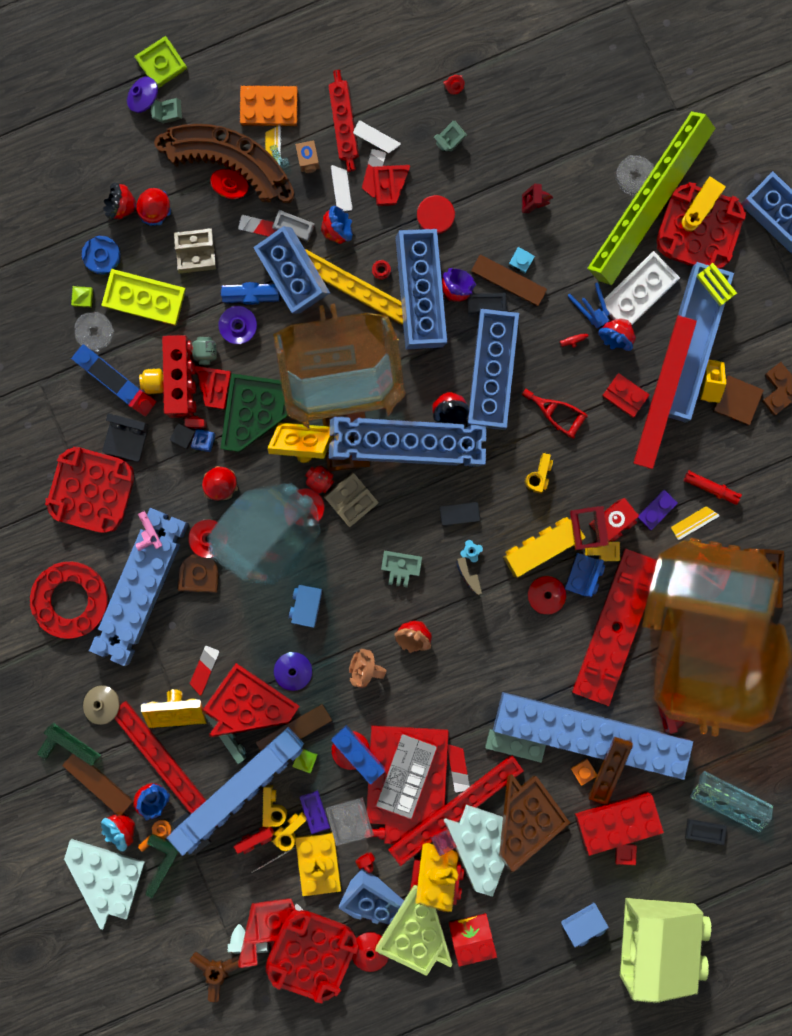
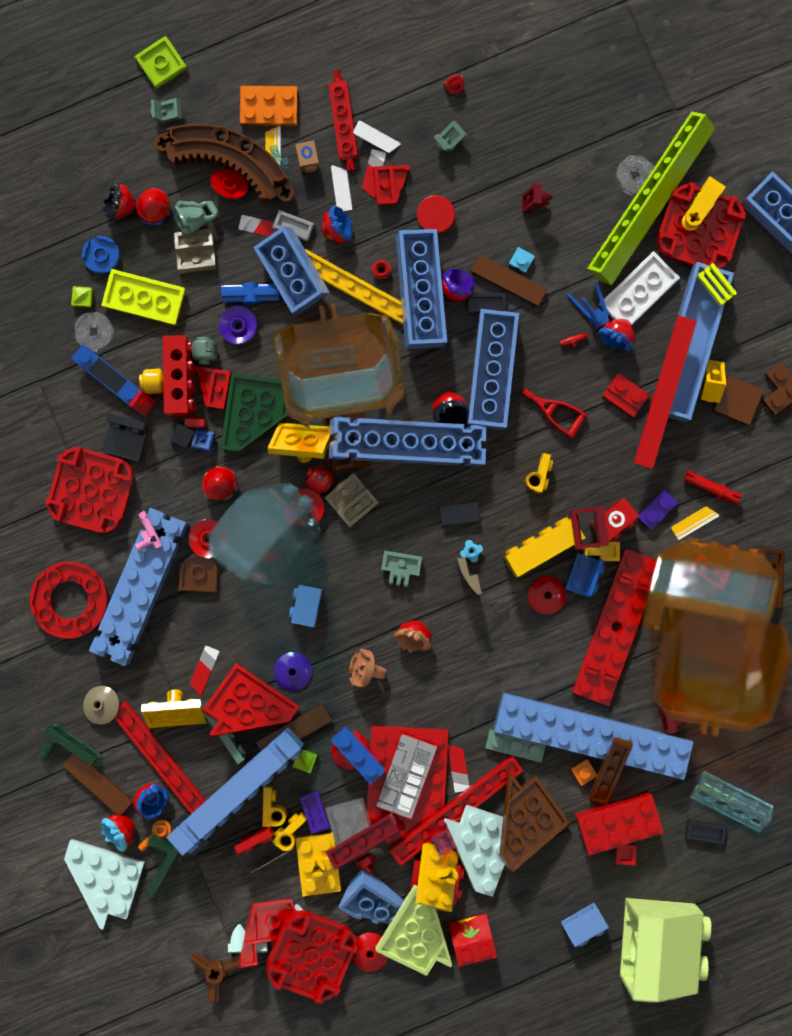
(142, 94): dark purple dish -> none
(191, 215): none -> sand green piece
(364, 841): none -> dark red fence

